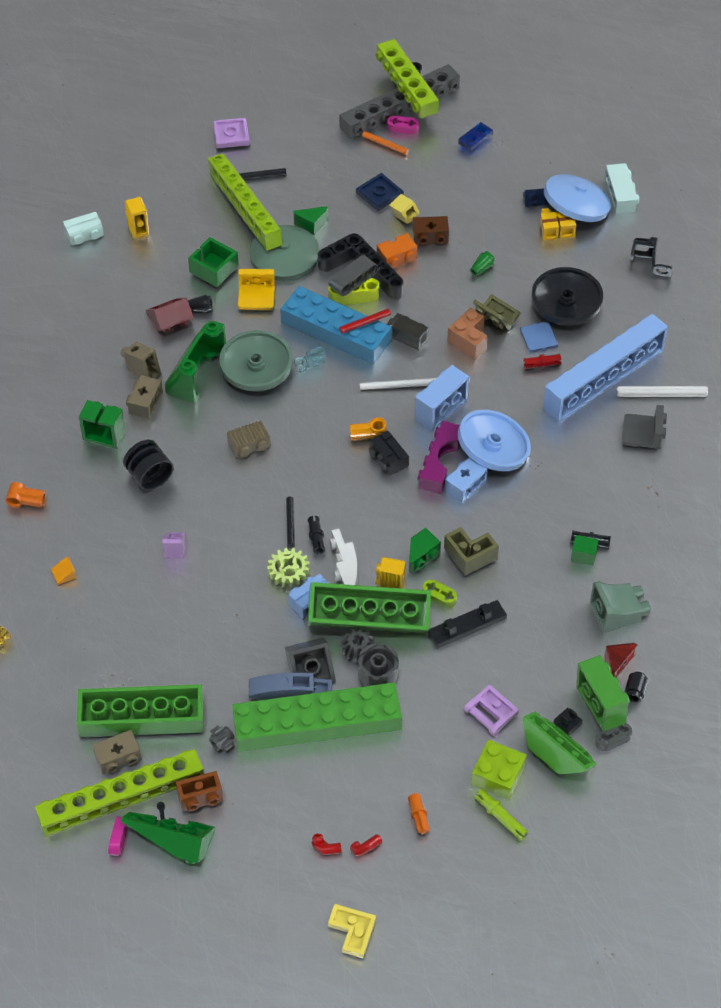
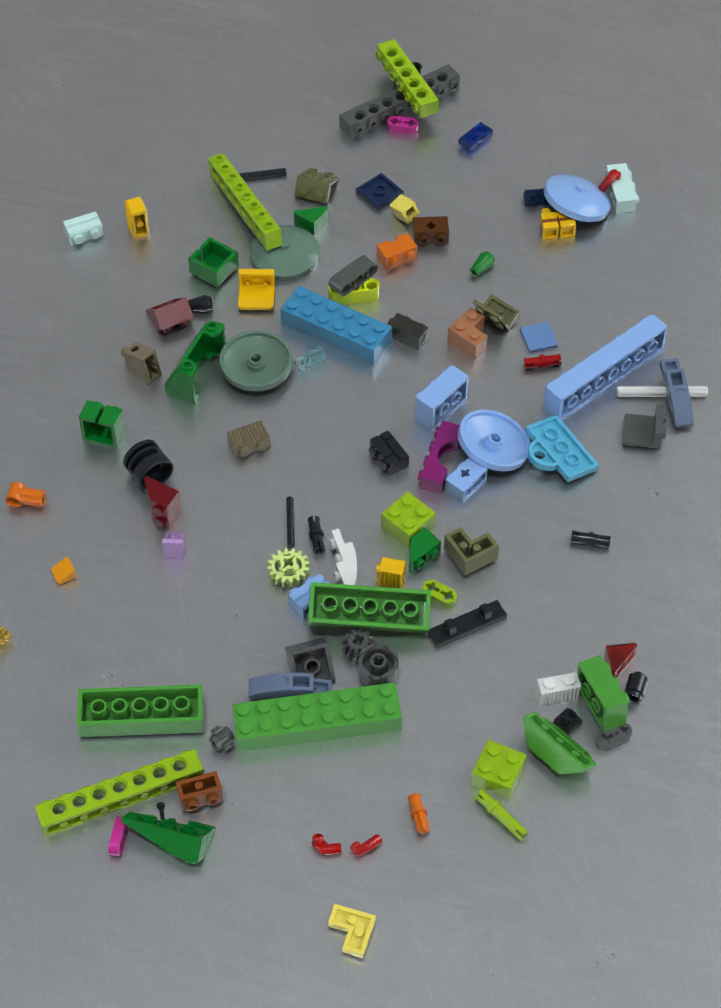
(107, 752): dark tan brick -> none
(144, 396): dark tan brick -> none
(163, 503): none -> dark red slope
(231, 133): lavender plate -> none
(315, 185): none -> olive bracket
(353, 247): black beam -> none
(366, 320): red bar -> none
(368, 430): light orange piece -> none
(386, 143): orange bar -> none
(396, 384): white bar -> none
(407, 518): none -> lime brick
(495, 705): lavender plate -> none
(558, 689): none -> white brick
(559, 449): none -> medium azure plate
(567, 296): black dish -> none
(584, 550): green panel -> none
(611, 176): none -> red arm
(618, 605): sand green hips -> none
(651, 253): black piece -> none
(678, 392): none -> sand blue slope

